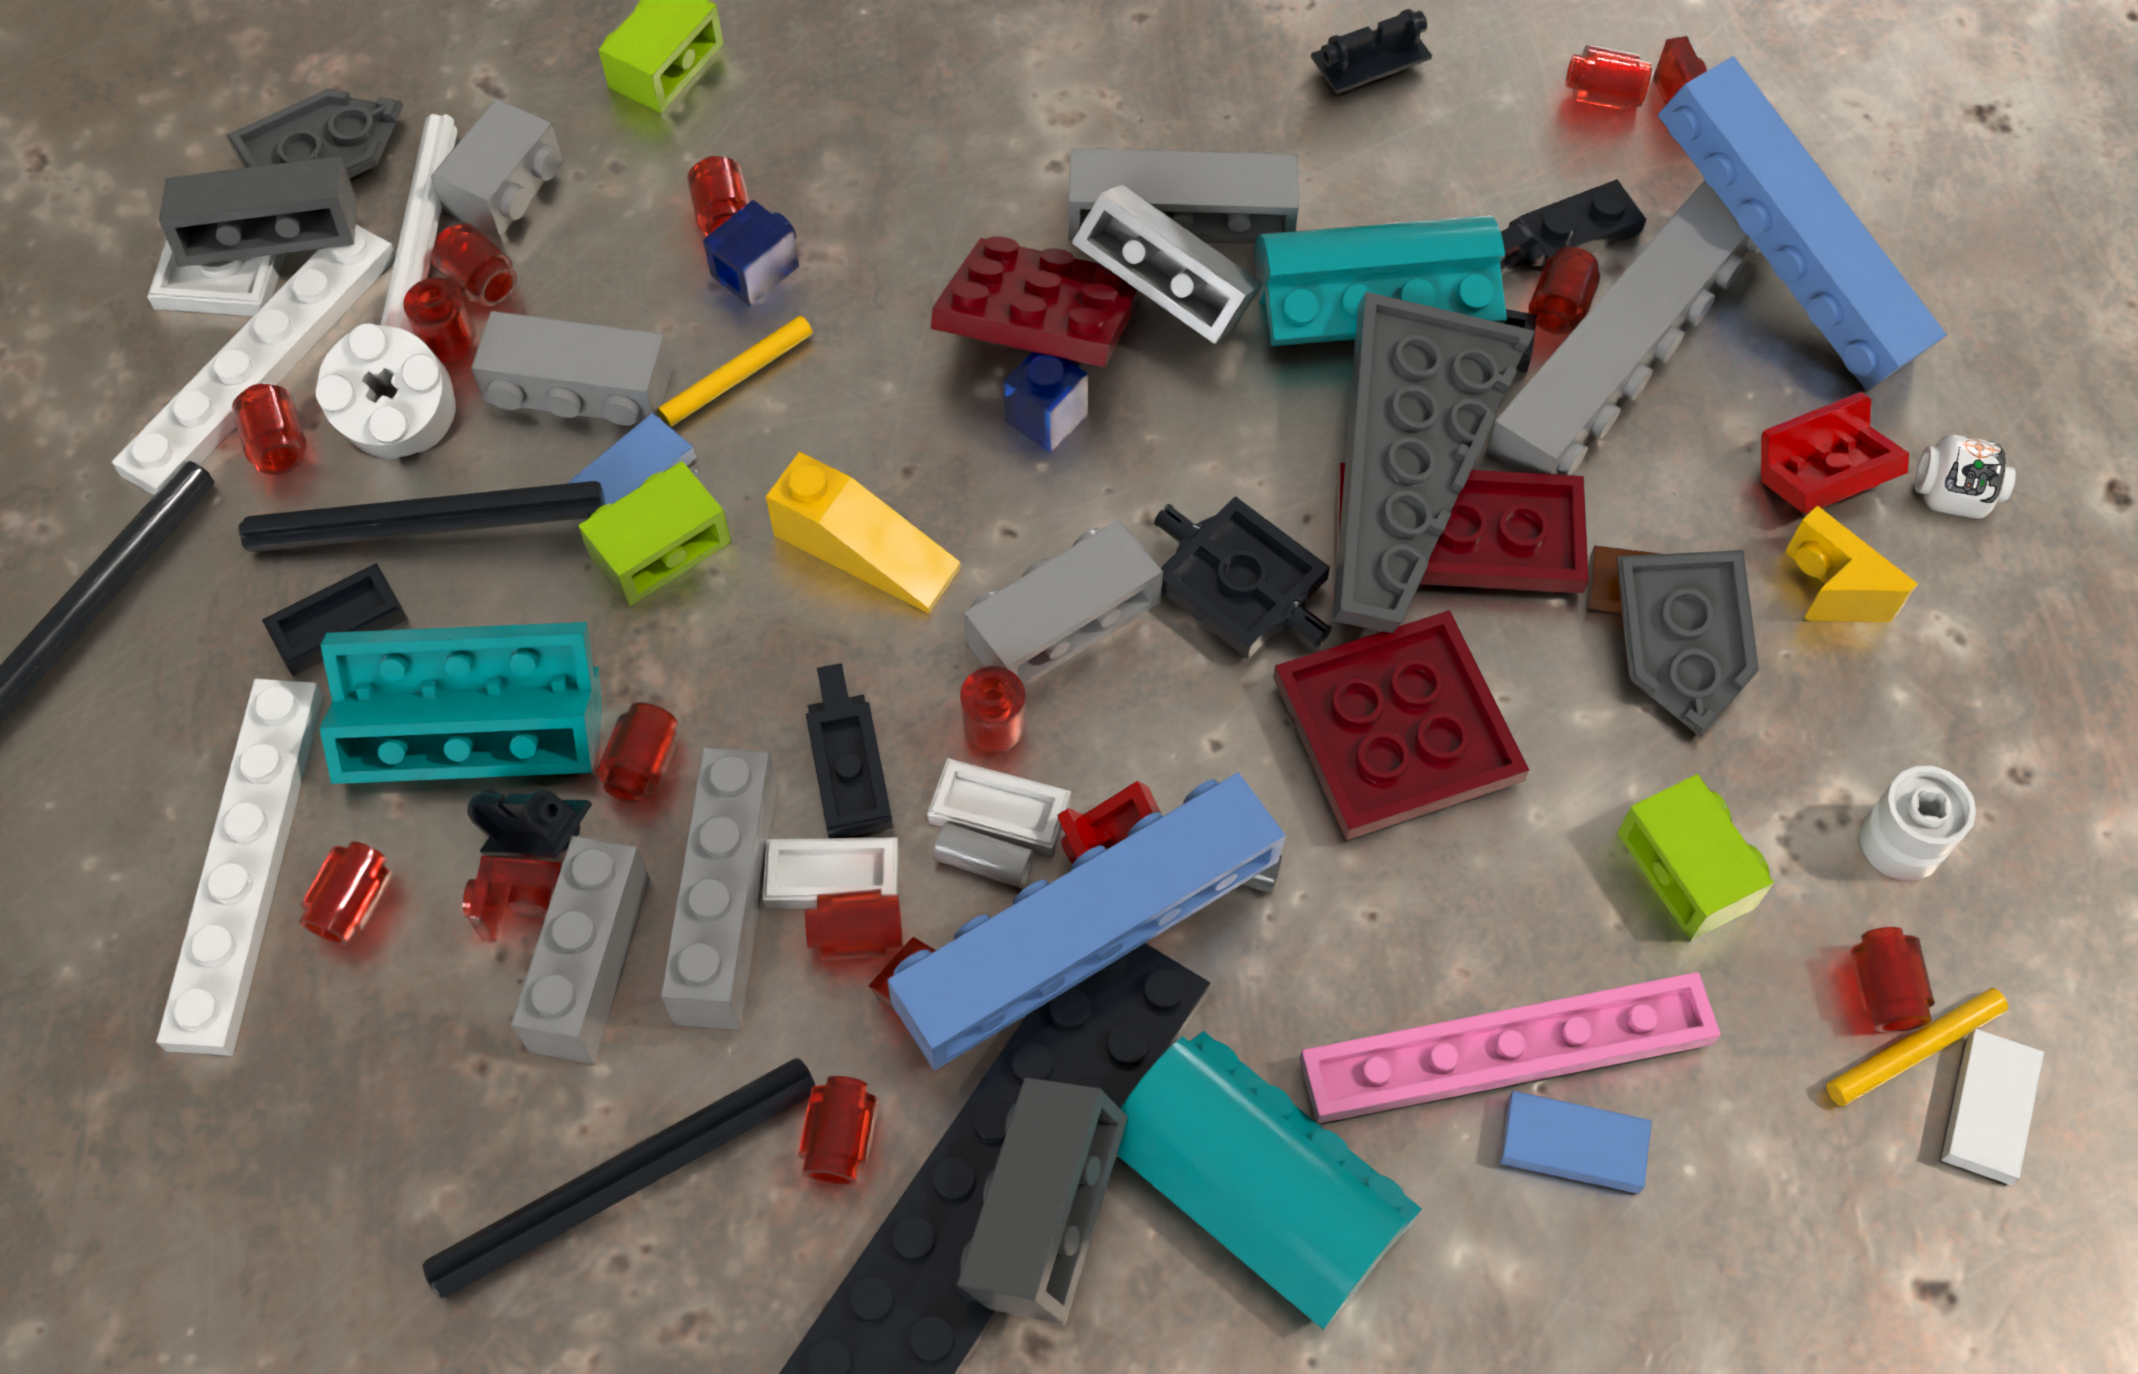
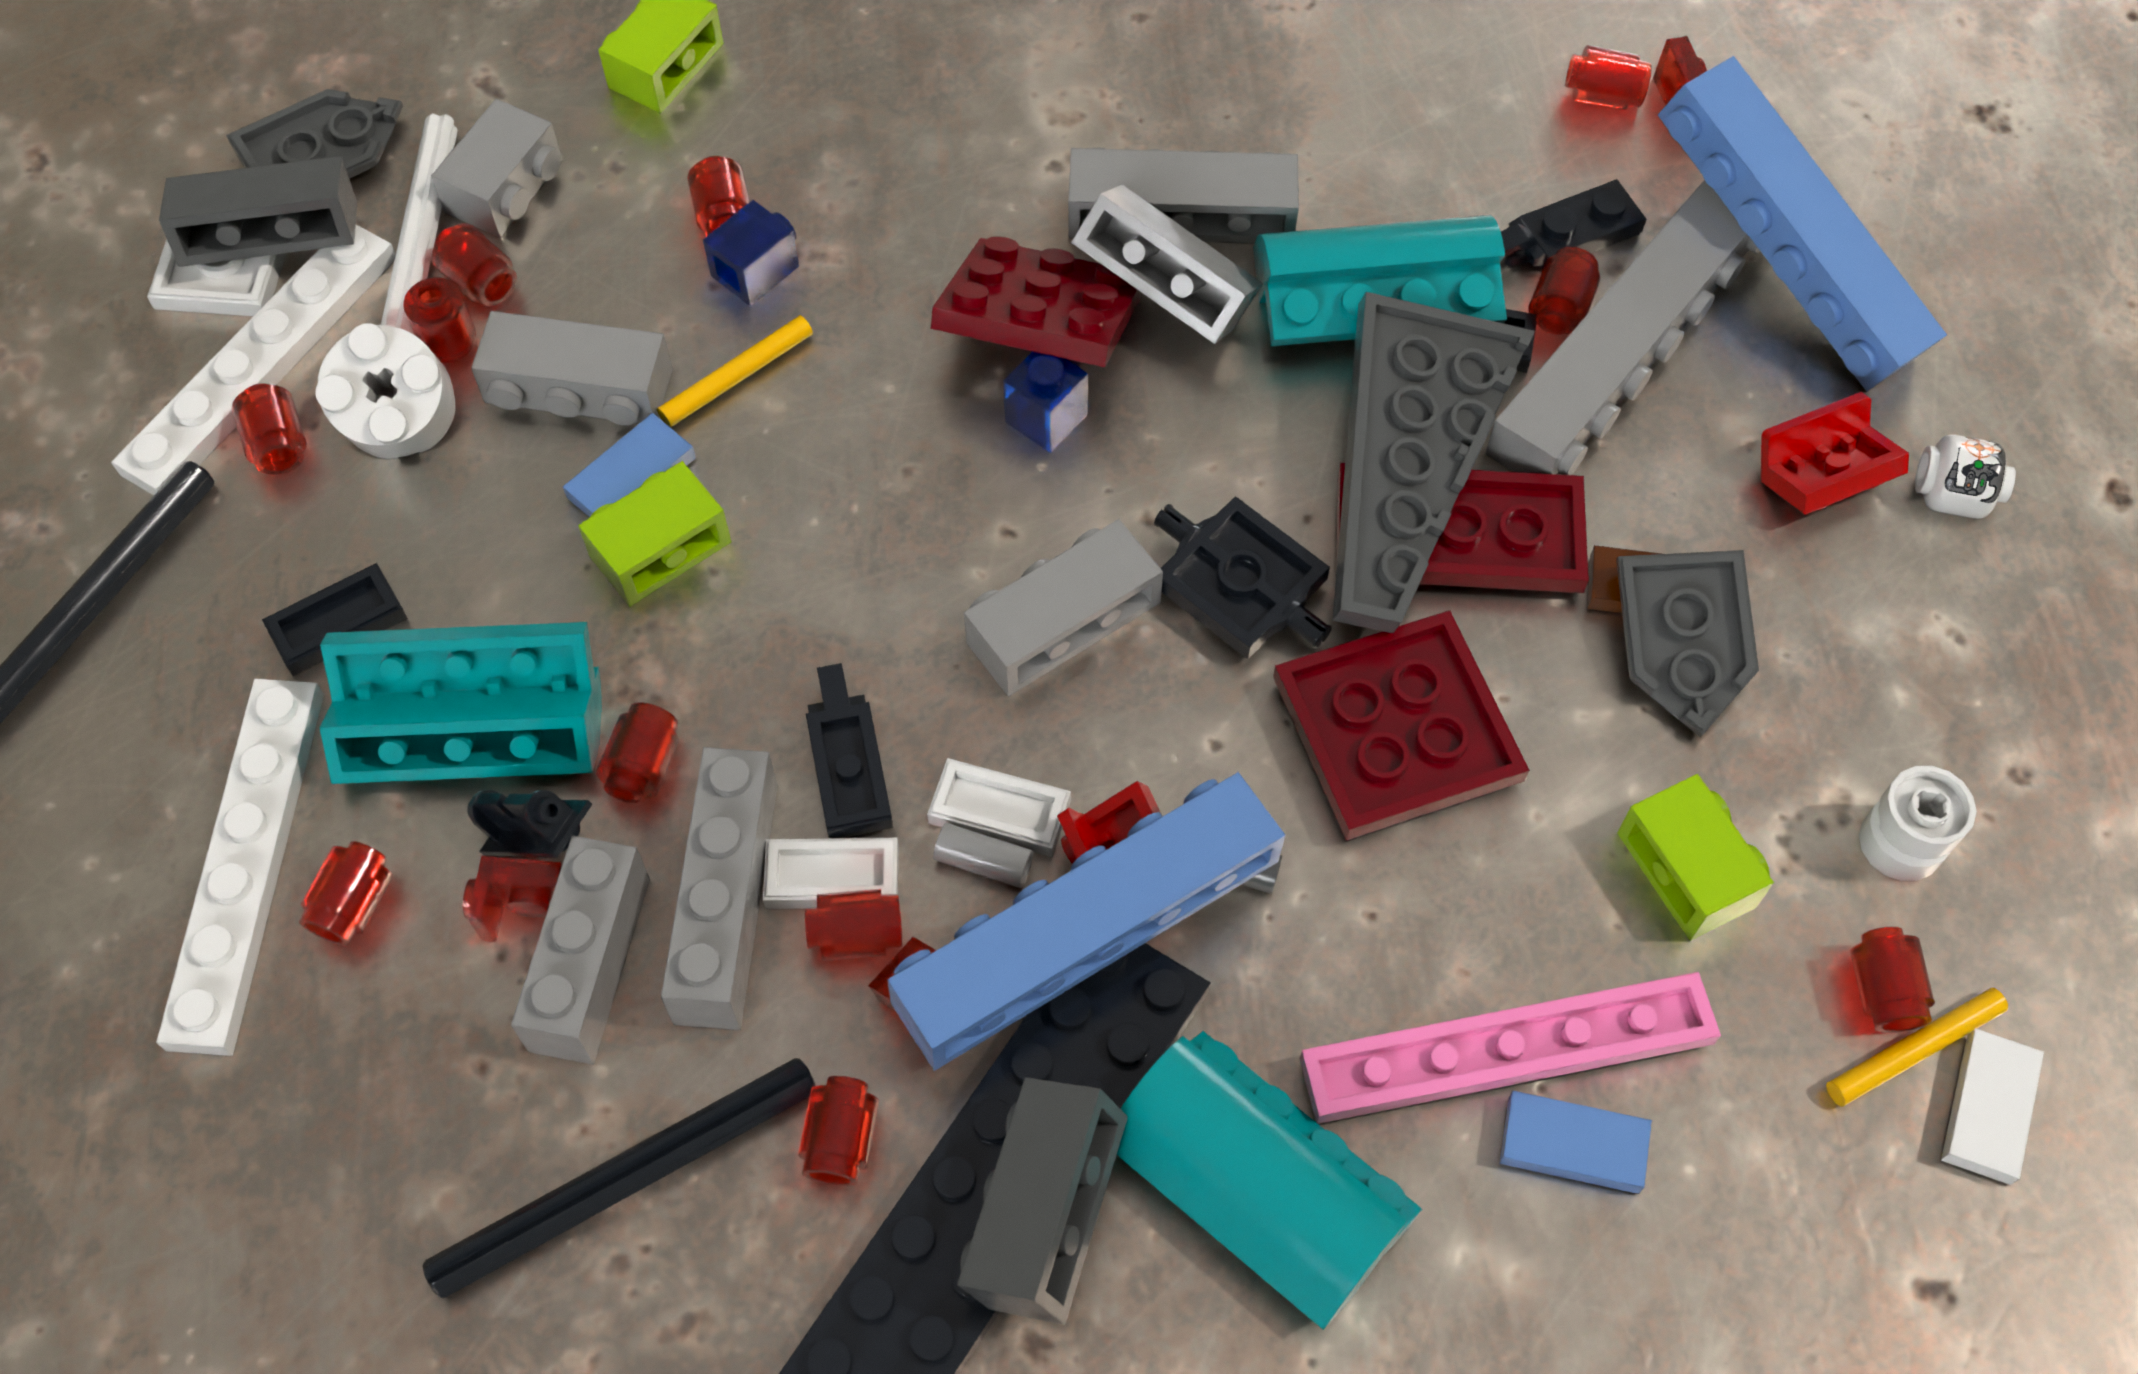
(421, 516): black axle -> none
(858, 533): yellow slope -> none
(993, 708): clear red brick -> none
(1373, 54): black hinge -> none
(1856, 577): yellow slope -> none

